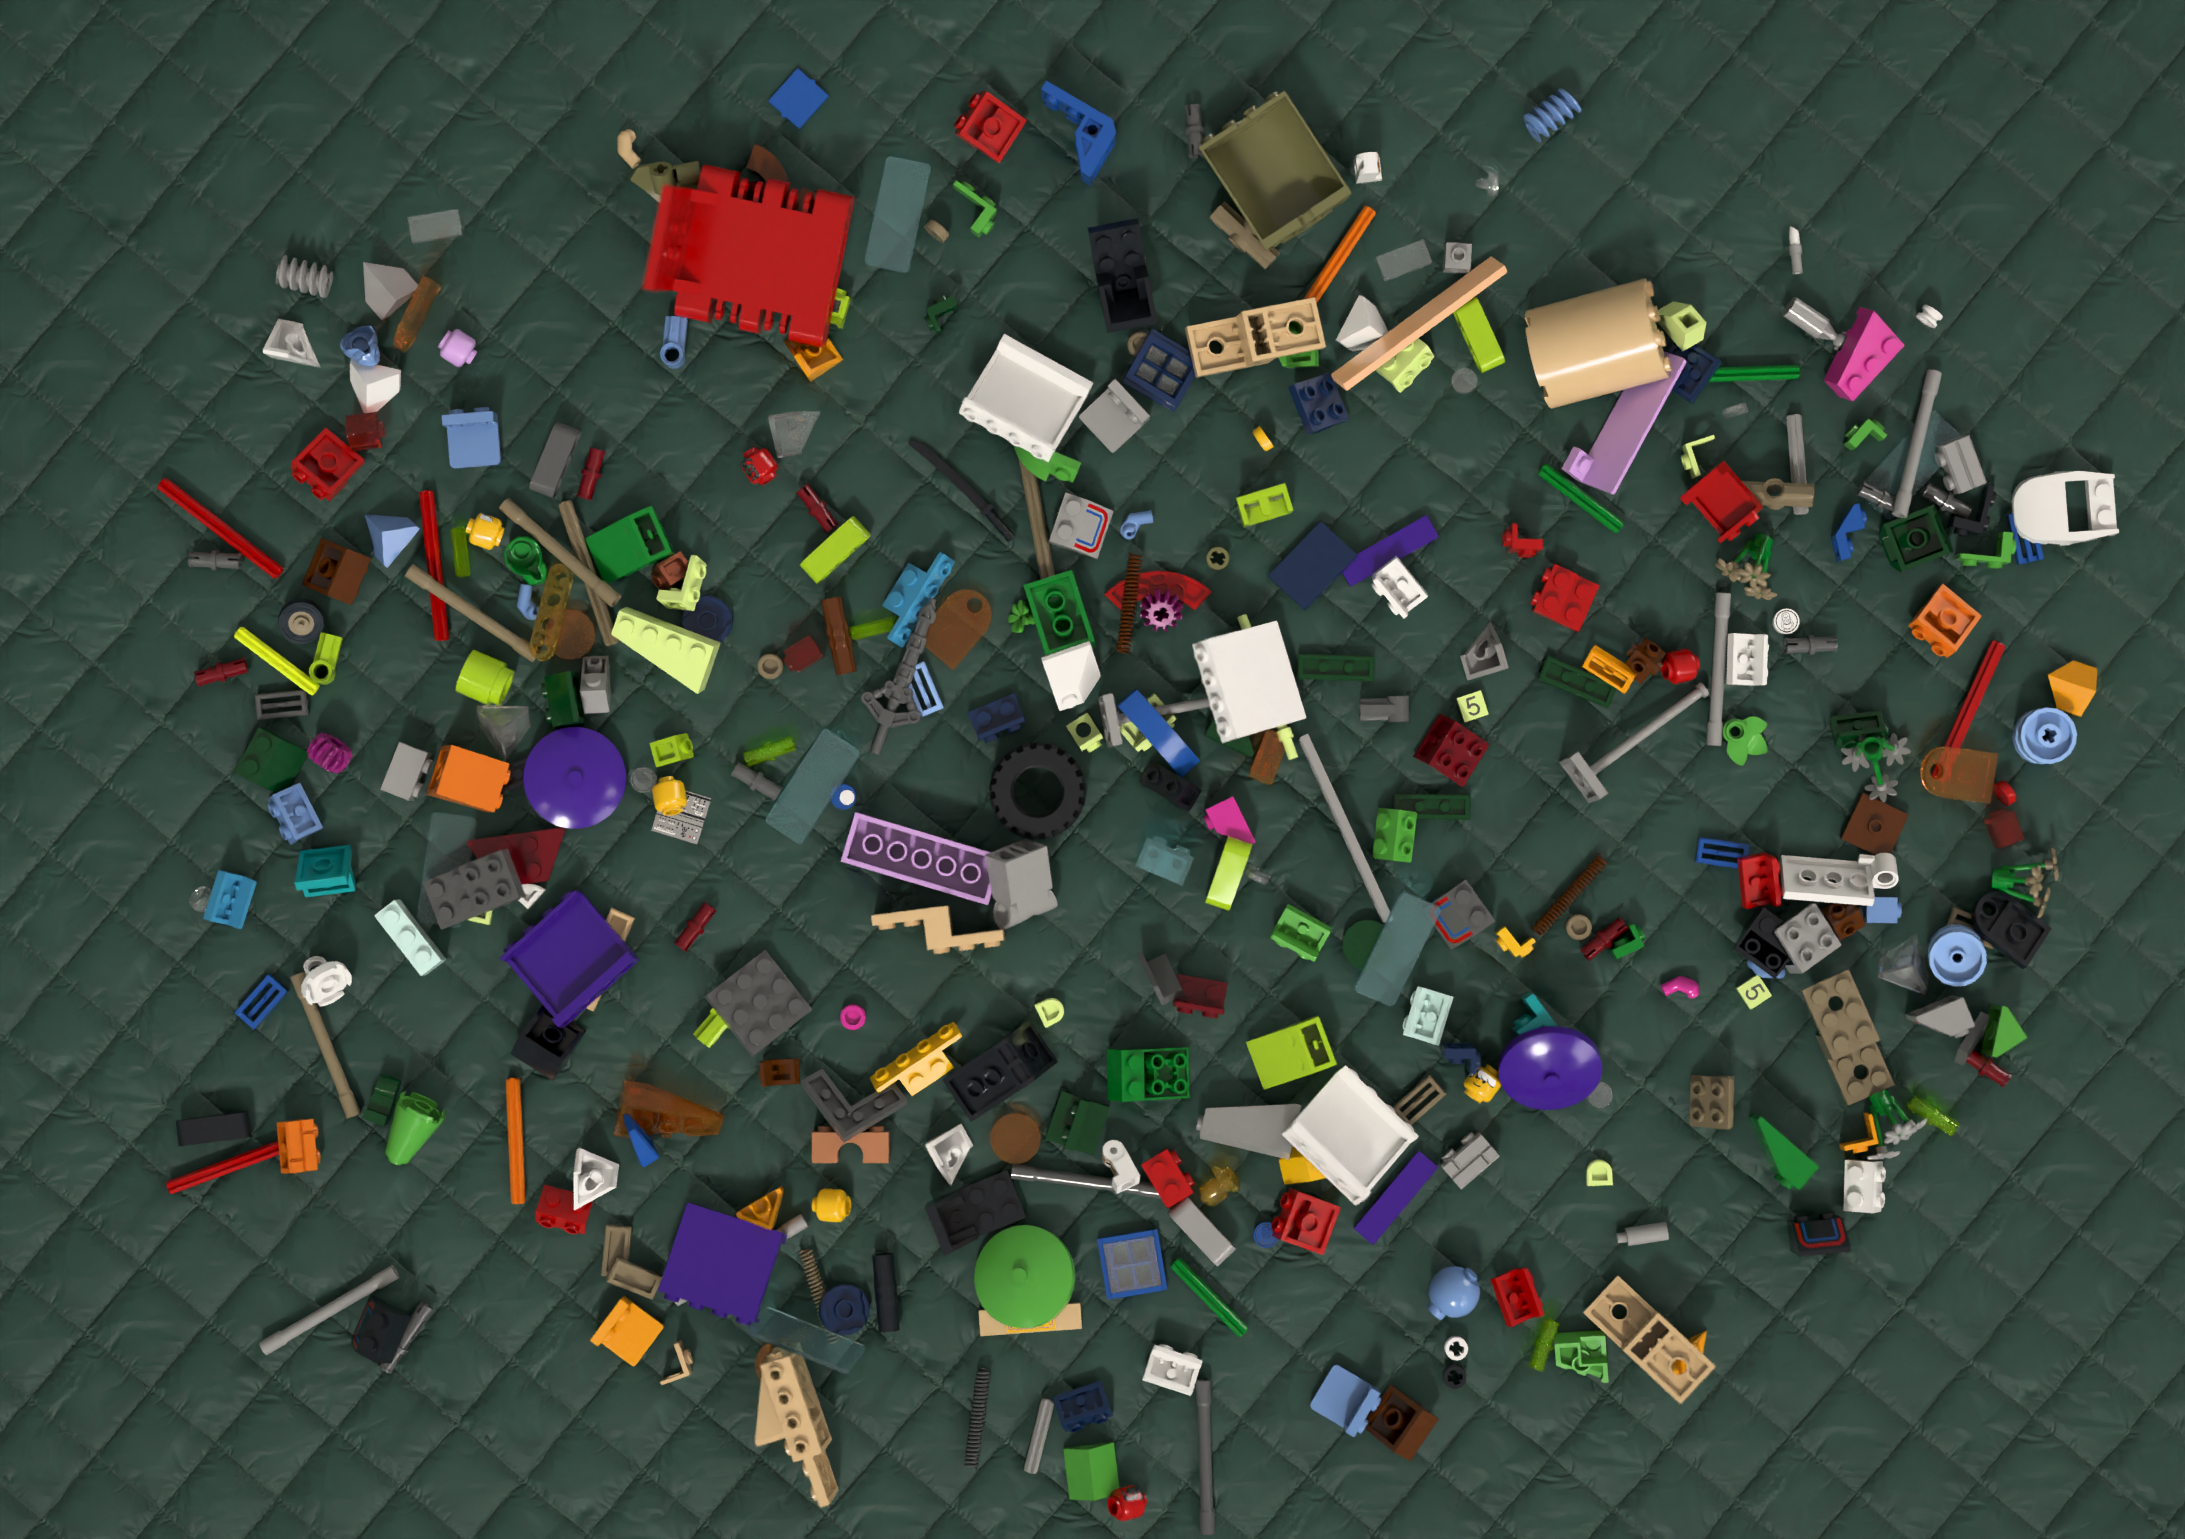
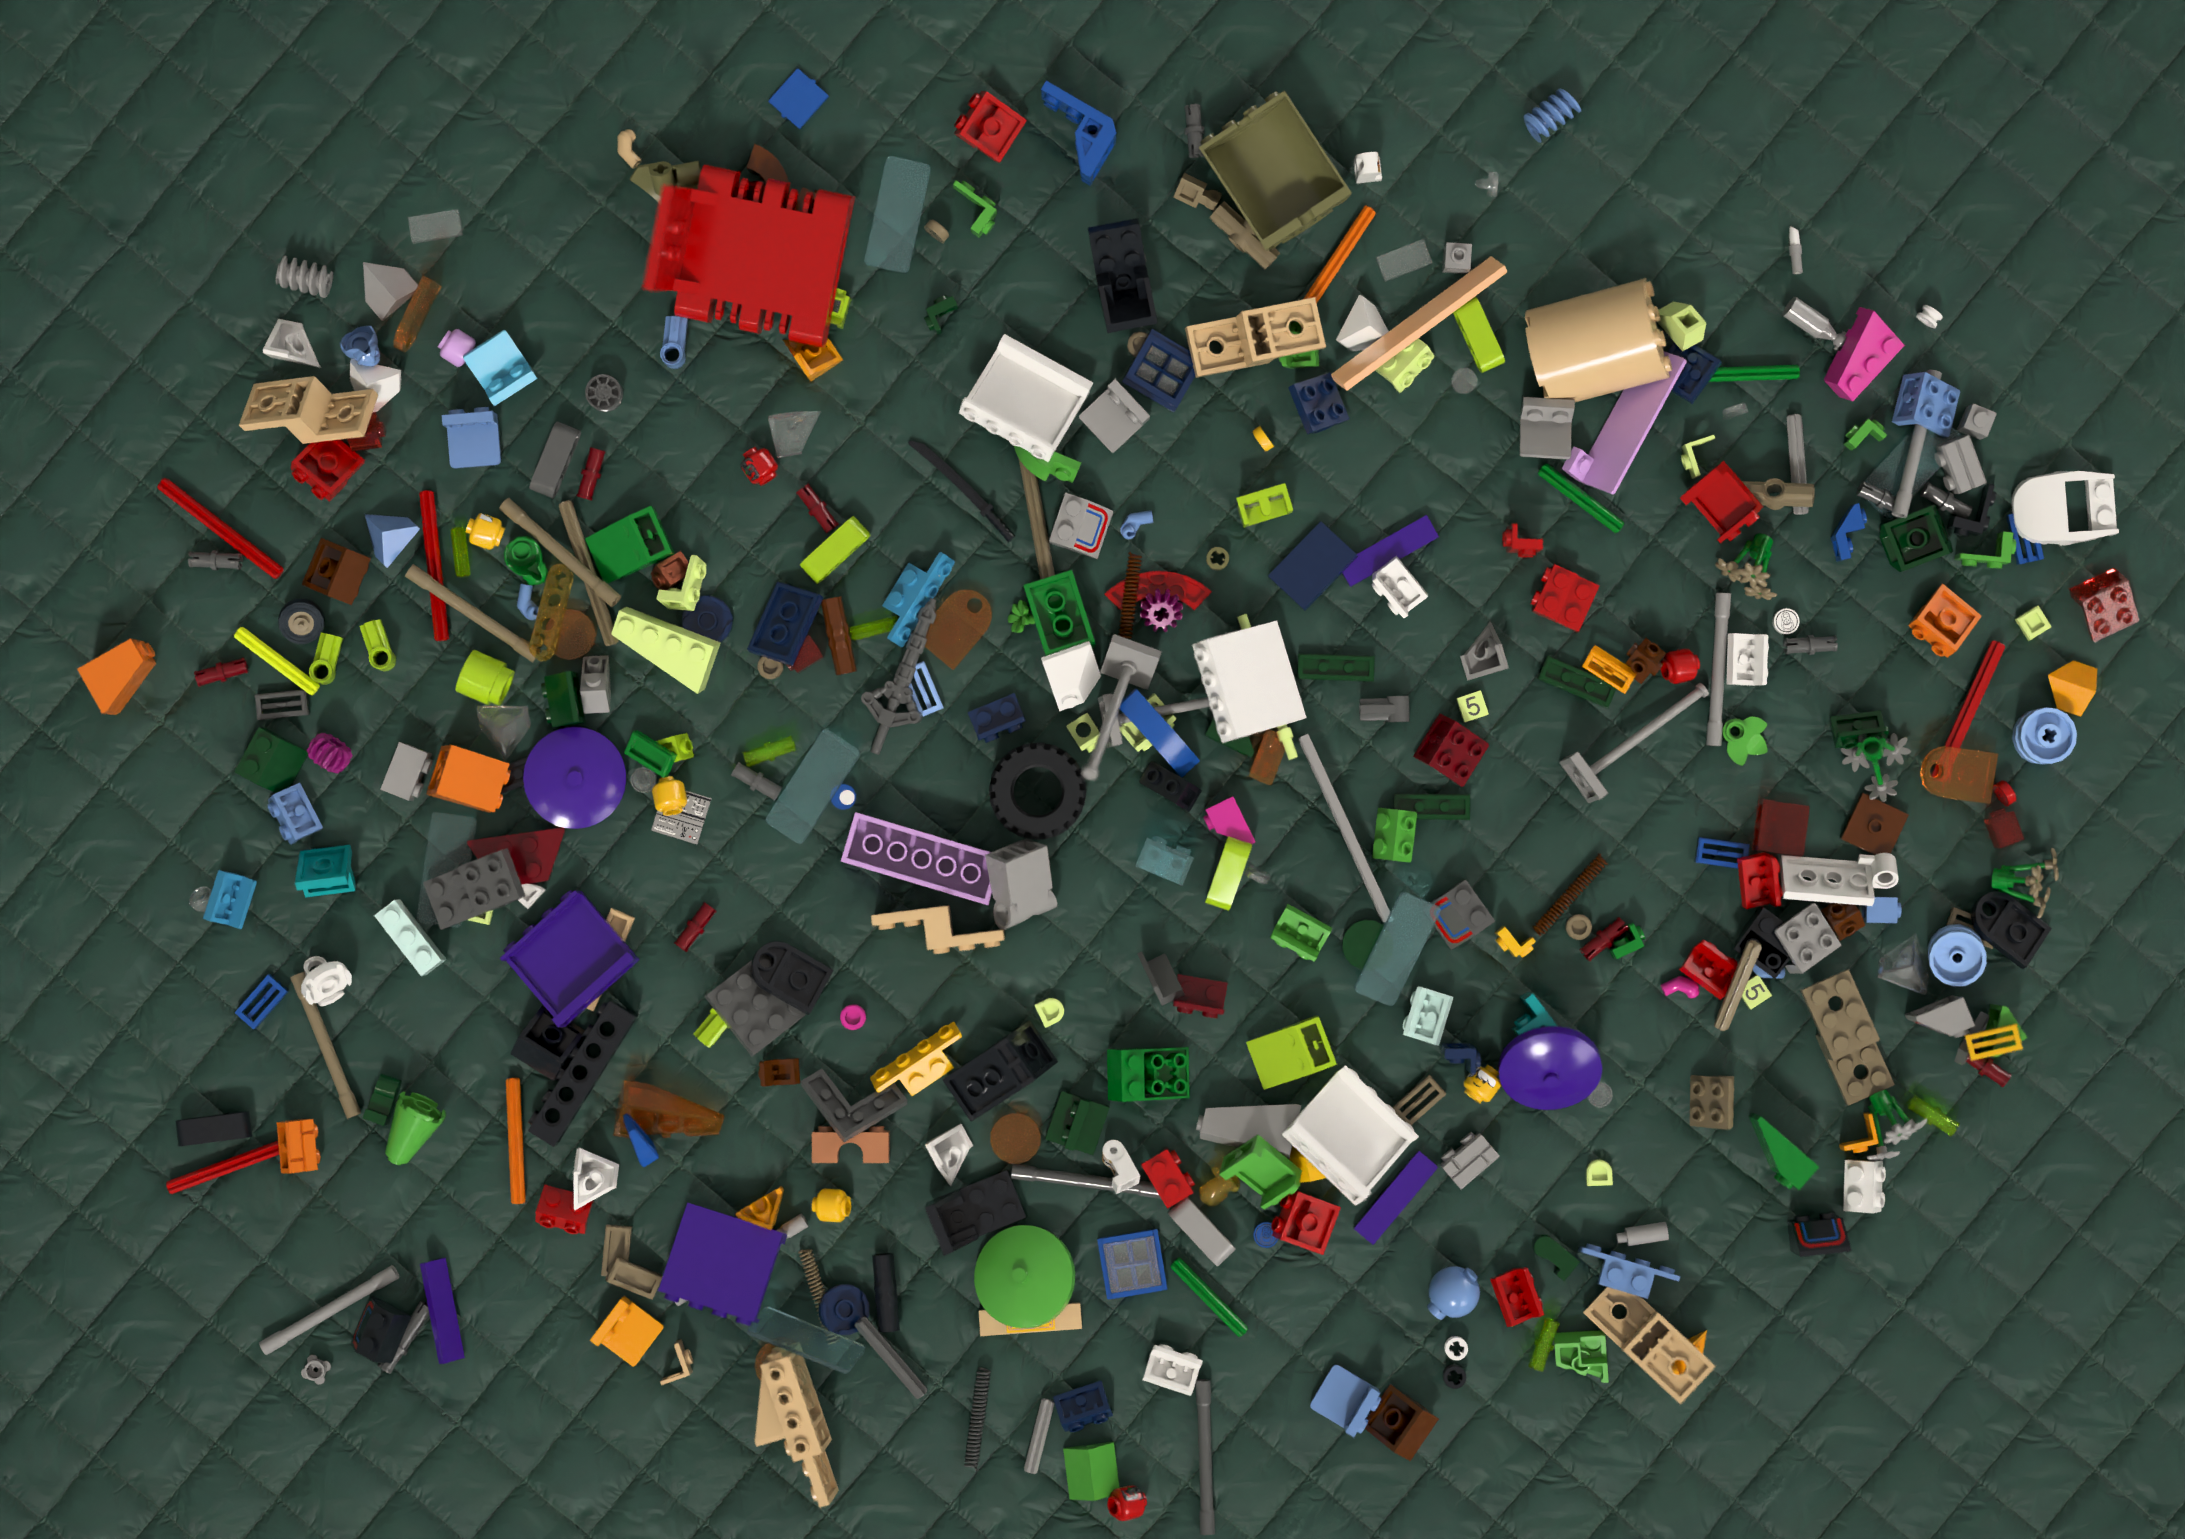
(118, 674): none -> orange slope
(308, 410): none -> tan bracket
(309, 1373): none -> light grey plate
(377, 643): none -> lime piece
(442, 1310): none -> dark purple tile
(499, 367): none -> medium azure bracket
(551, 1131): none -> black brick
(604, 393): none -> dark grey wheel
(650, 753): none -> green tile
(785, 623): none -> dark blue tile
(792, 976): none -> black tile
(890, 1357): none -> dark grey axle
(1130, 664): none -> light grey tile
(1193, 192): none -> dark tan plate
(1263, 1170): none -> bright green panel
(1546, 427): none -> light grey bracket
(1549, 1249): none -> dark green leg
(1627, 1276): none -> medium blue bracket
(1710, 968): none -> red bracket
(1737, 985): none -> dark tan axle
(1780, 827): none -> clear red bracket
(1927, 403): none -> medium blue bracket
(1971, 1047): none -> yellow tile
(1976, 421): none -> light grey brick
(2033, 623): none -> yellowish green tile
(2106, 603): none -> clear red bracket

